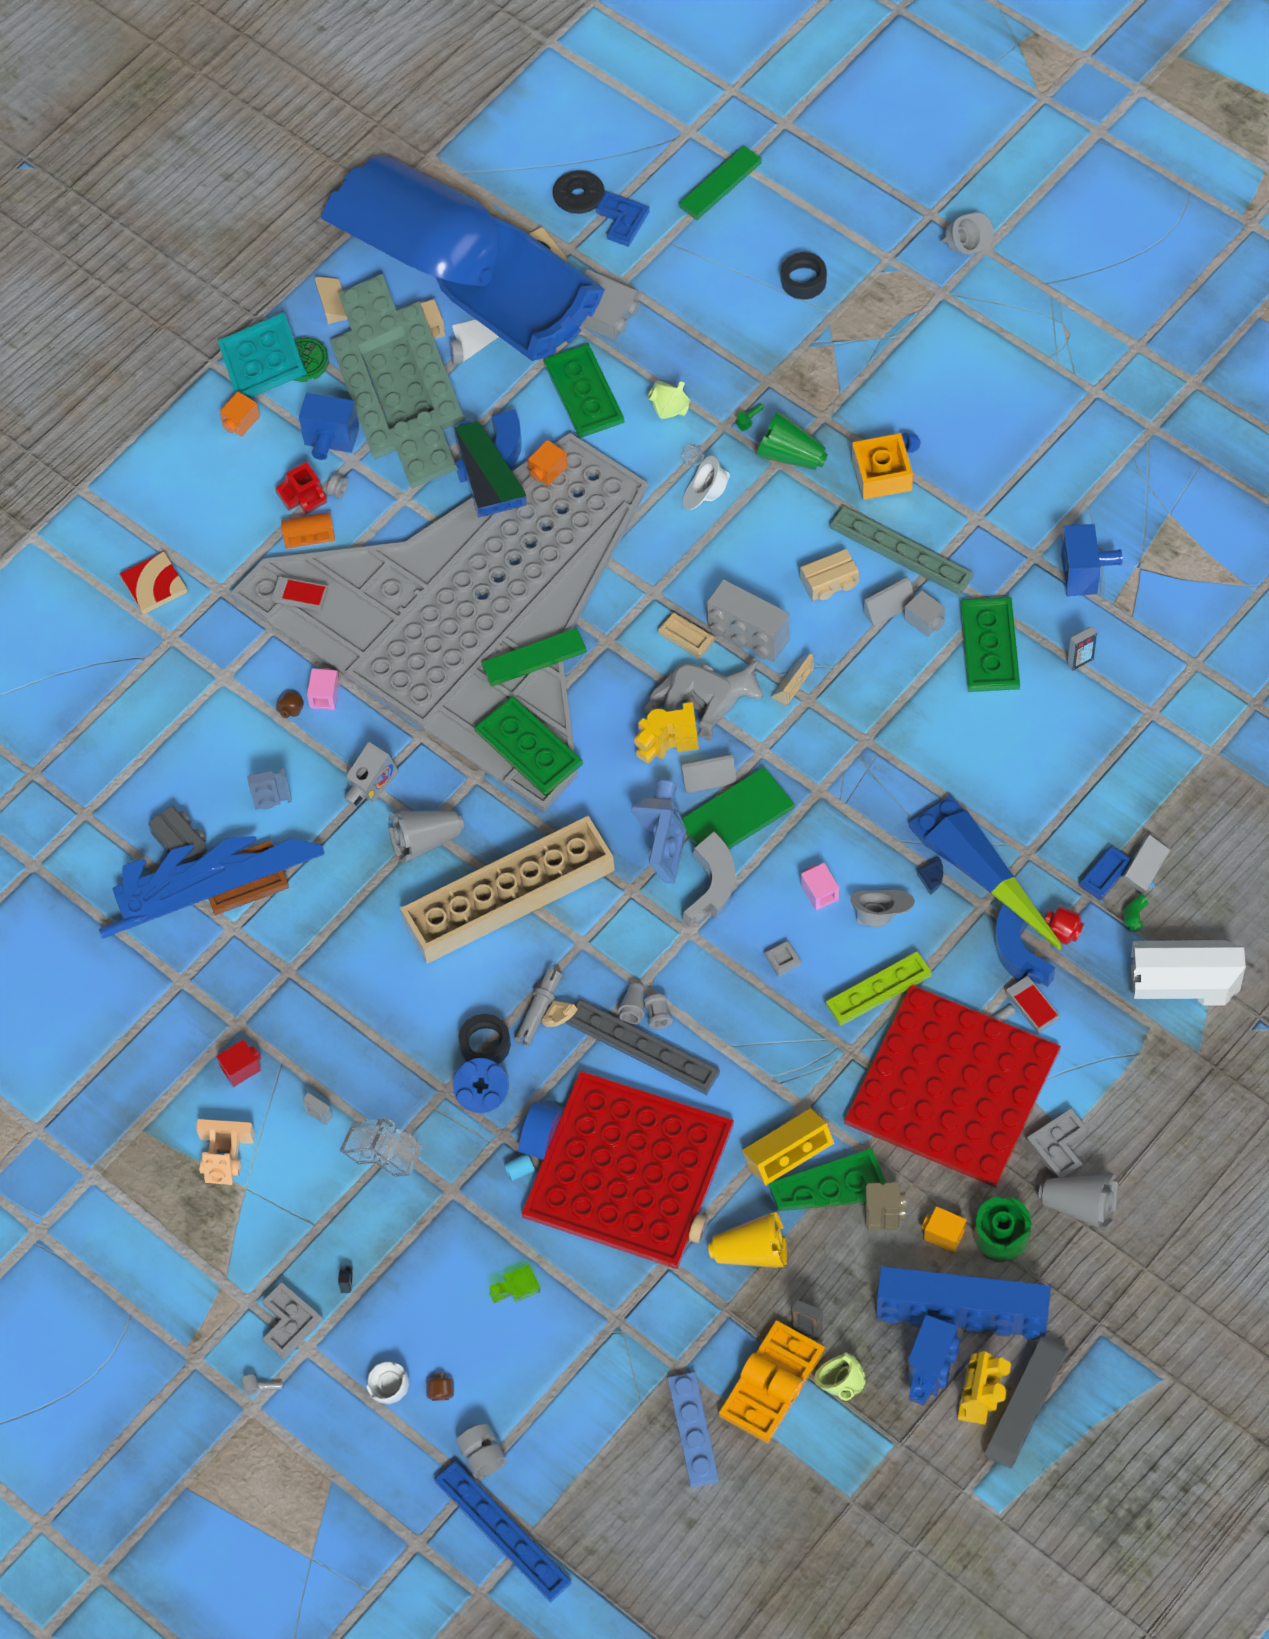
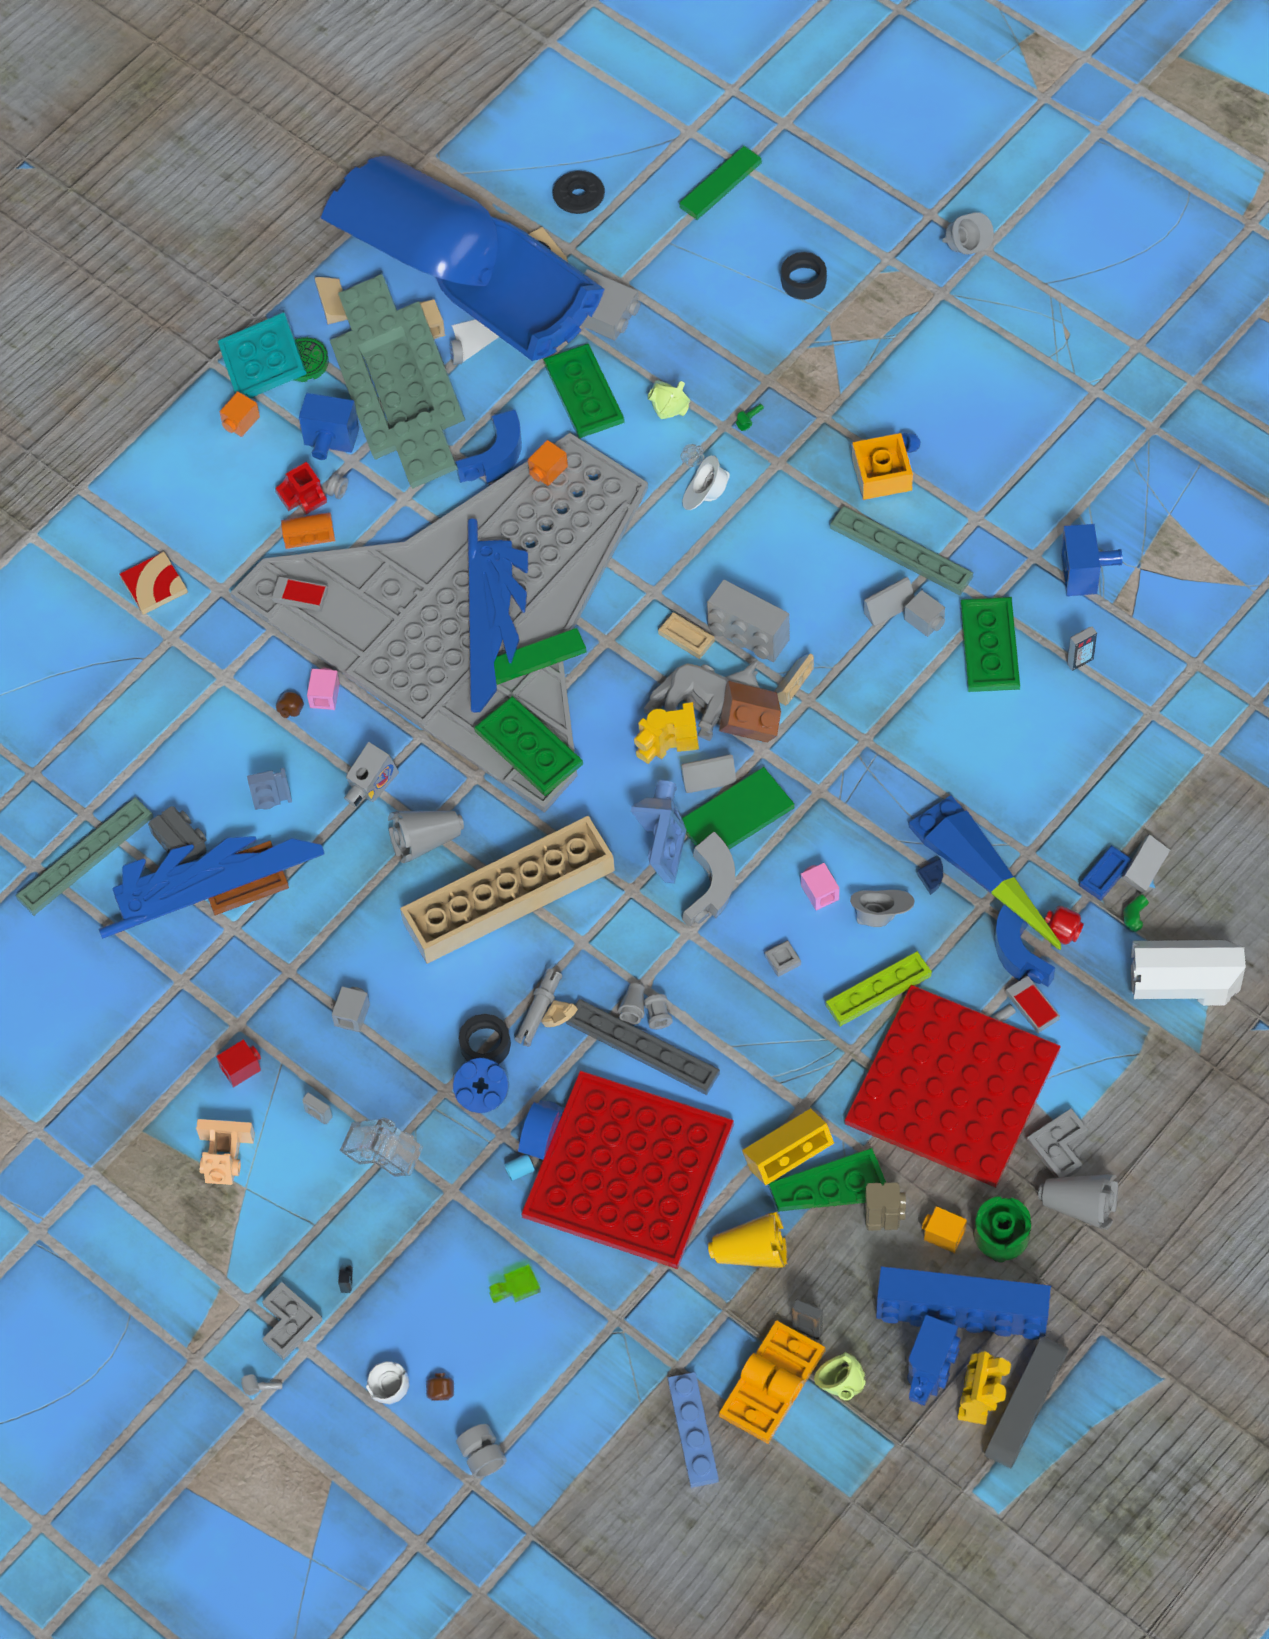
(84, 856): none -> sand green tile
(351, 1008): none -> light grey brick
(488, 475): slope -> none
(489, 605): none -> blue animal
(503, 1531): blue tile -> none
(627, 216): blue tile -> none
(698, 1228): tan tile -> none
(750, 712): none -> dark orange slope
(791, 444): green cone -> none
(829, 575): tan brick -> none

